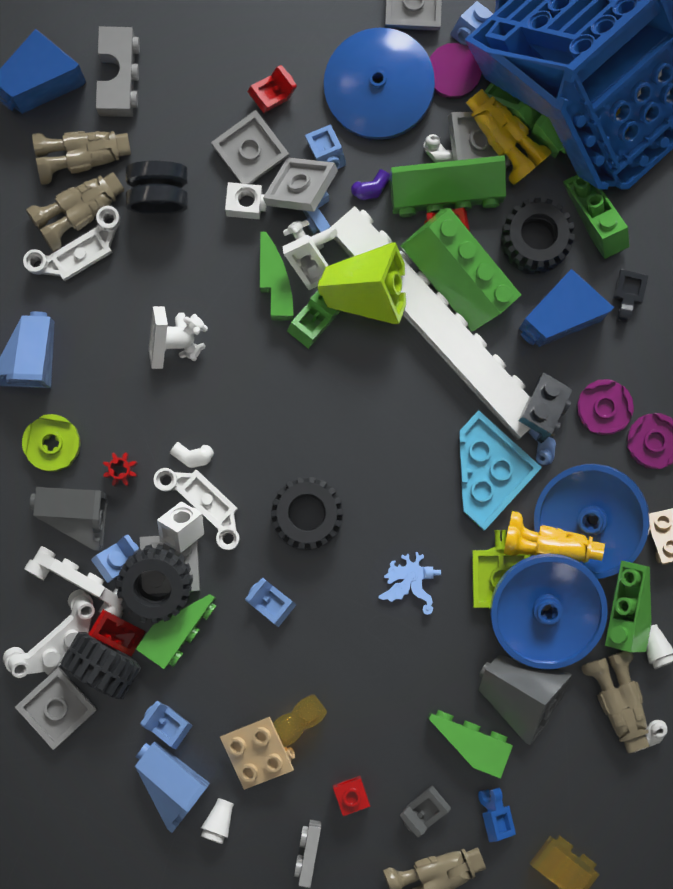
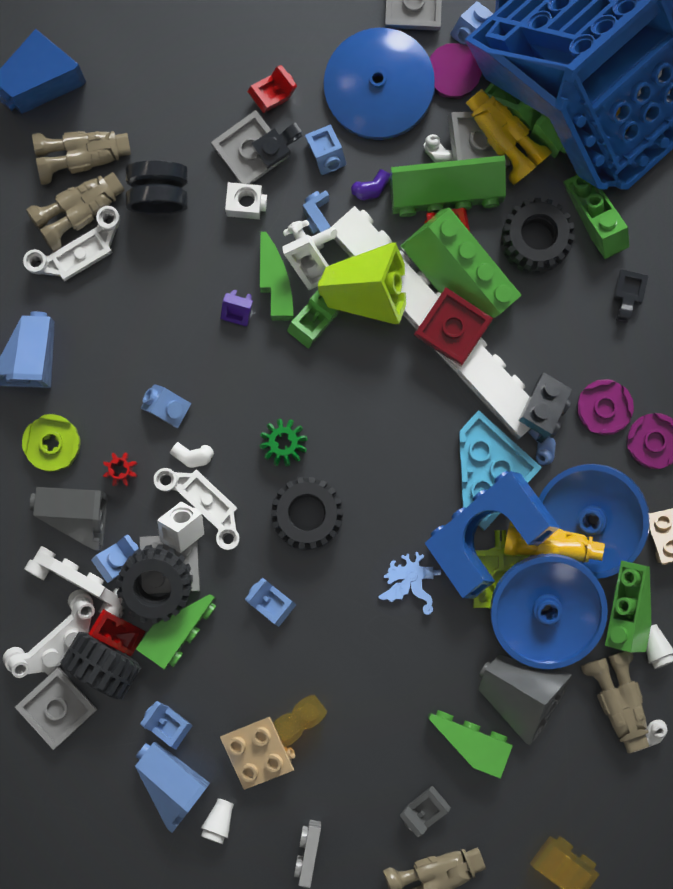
(117, 95): light grey arch -> none
(165, 405): none -> medium blue bracket
(178, 337): white piece -> none
(236, 308): none -> dark purple tile
(273, 147): none -> black plate
(292, 438): none -> green gear
(300, 184): light grey plate -> none
(351, 795): red brick -> none
(453, 326): none -> dark red tile
(454, 542): none -> blue arch
(498, 817): blue plate -> none
(564, 311): blue slope -> none

